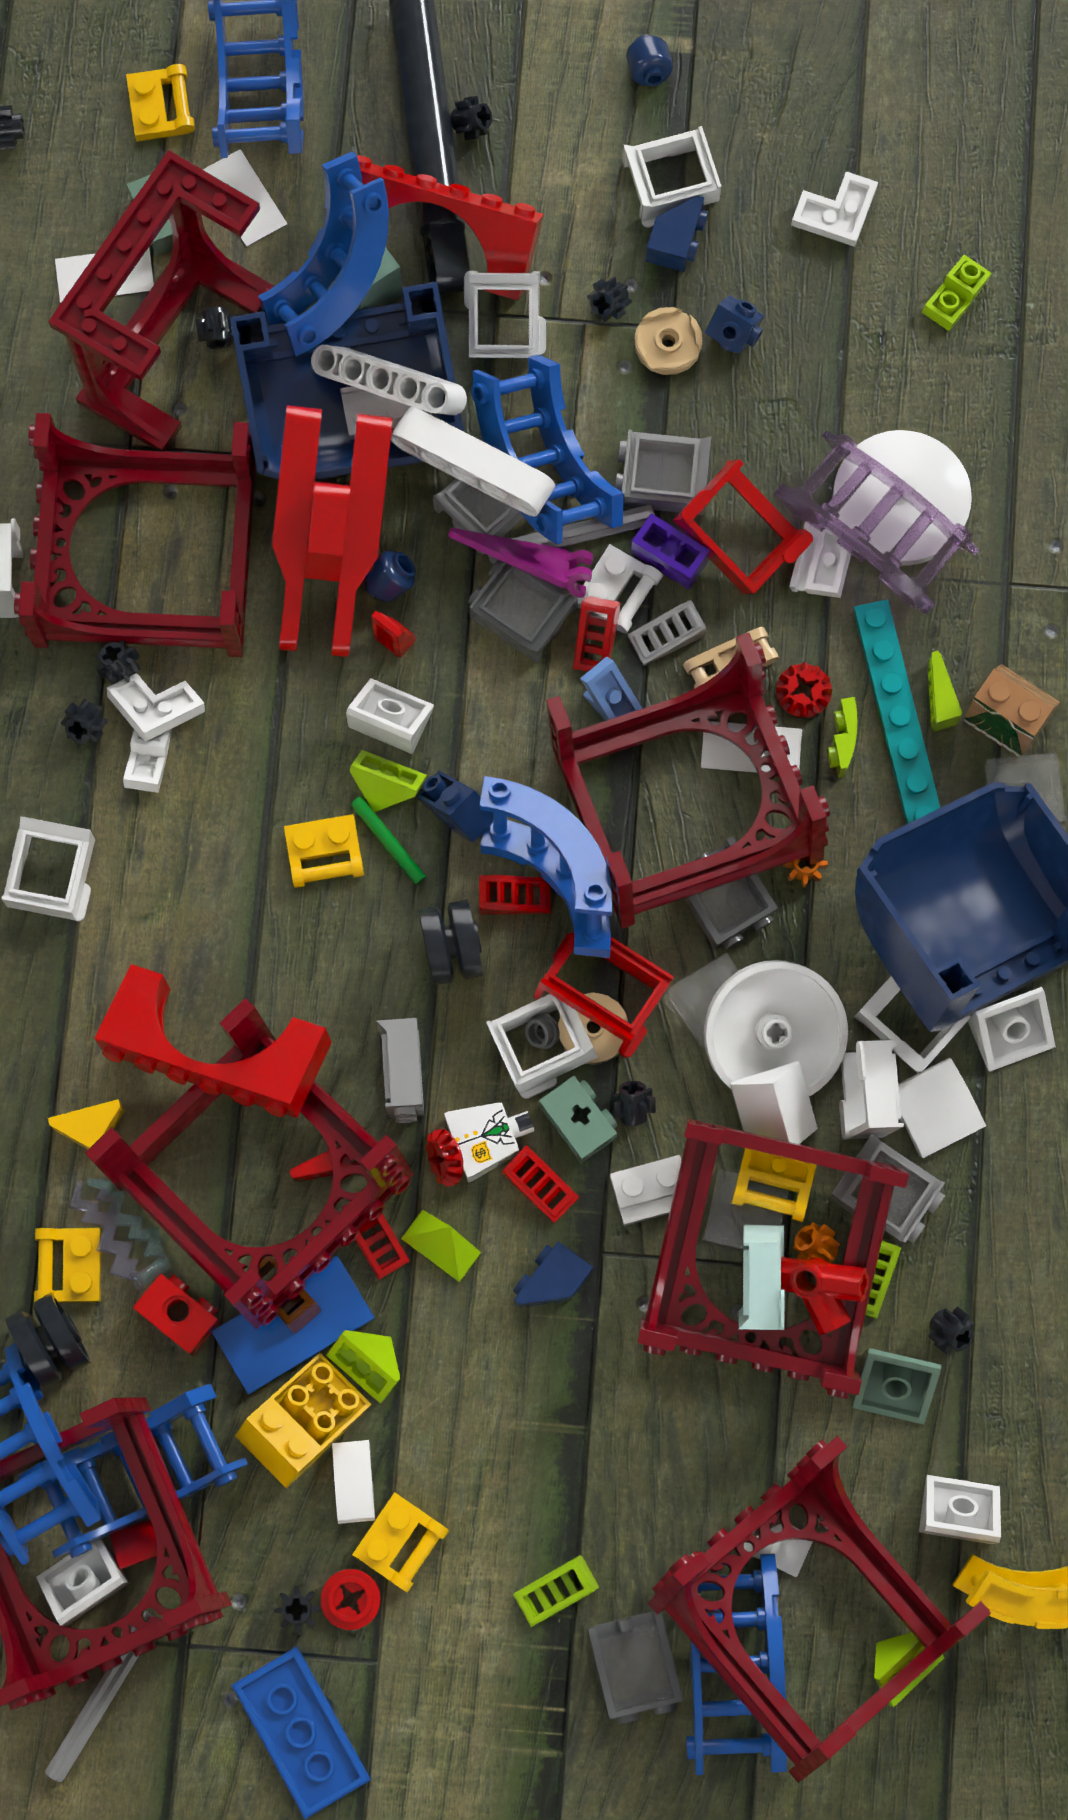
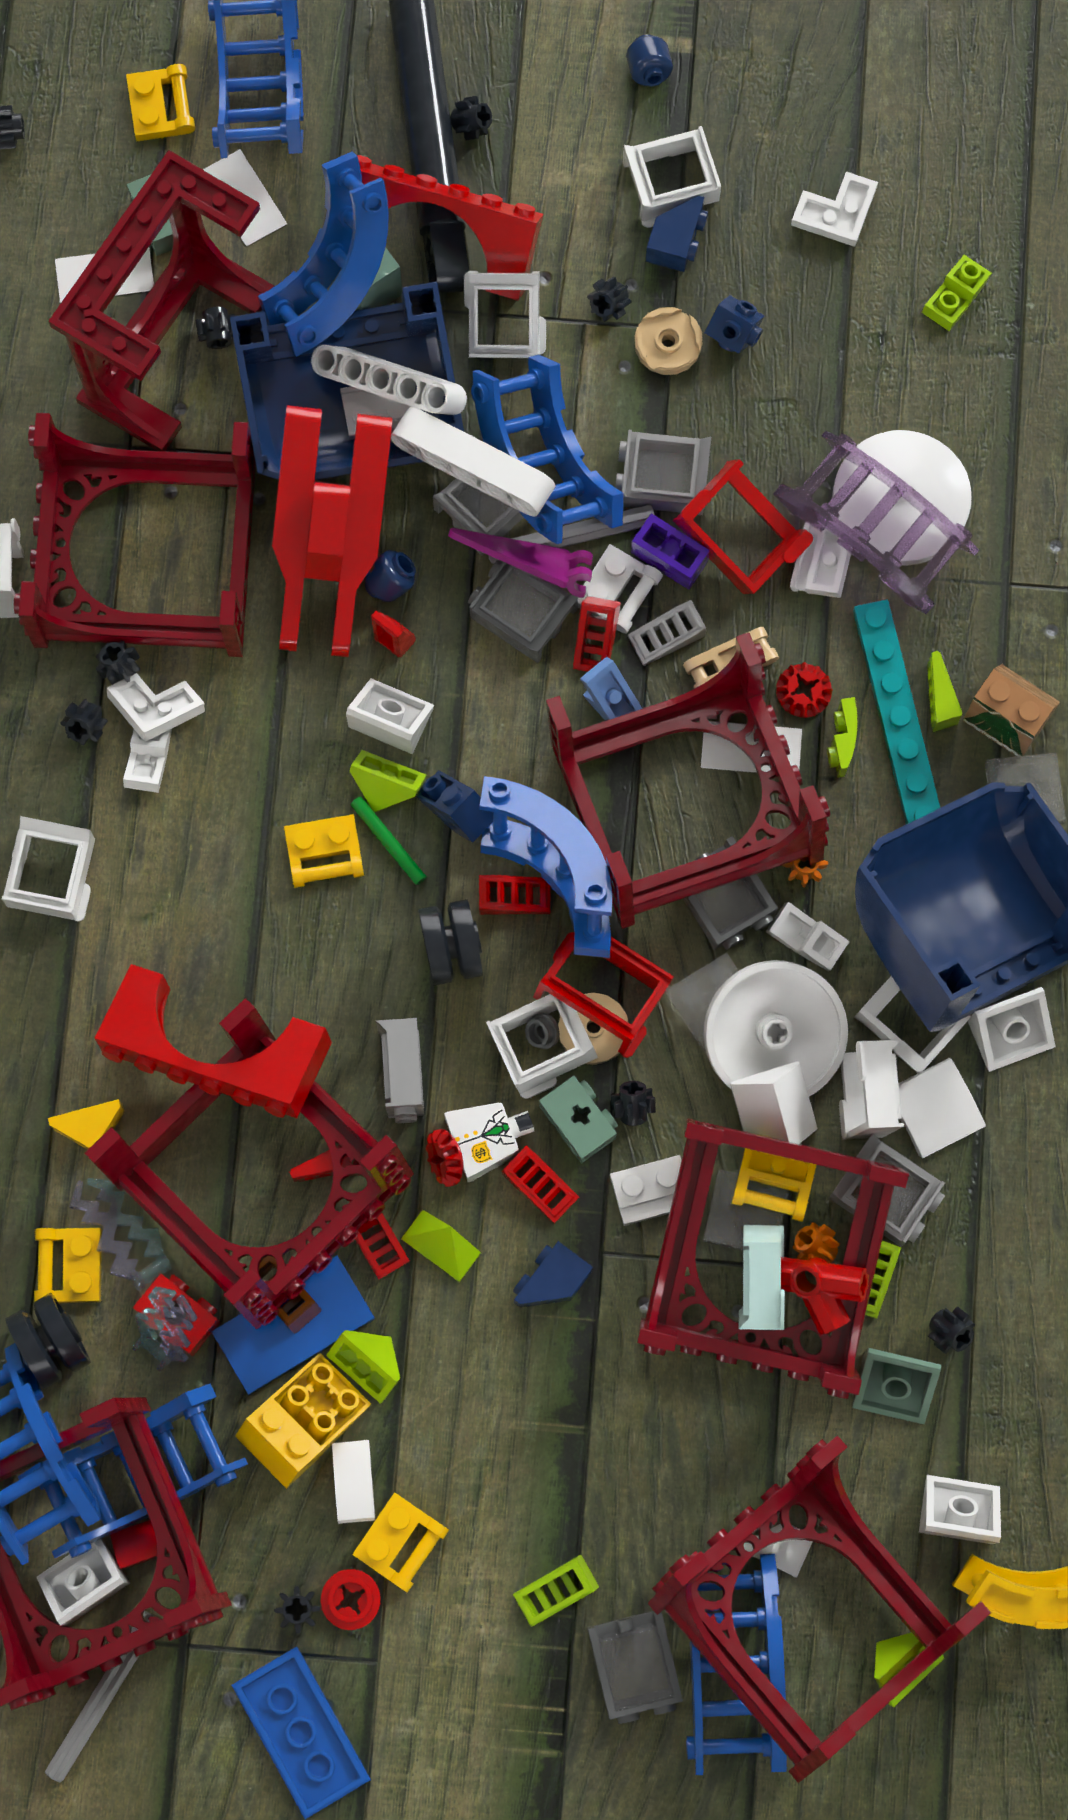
(174, 1320): none -> piece
(807, 937): none -> white slope

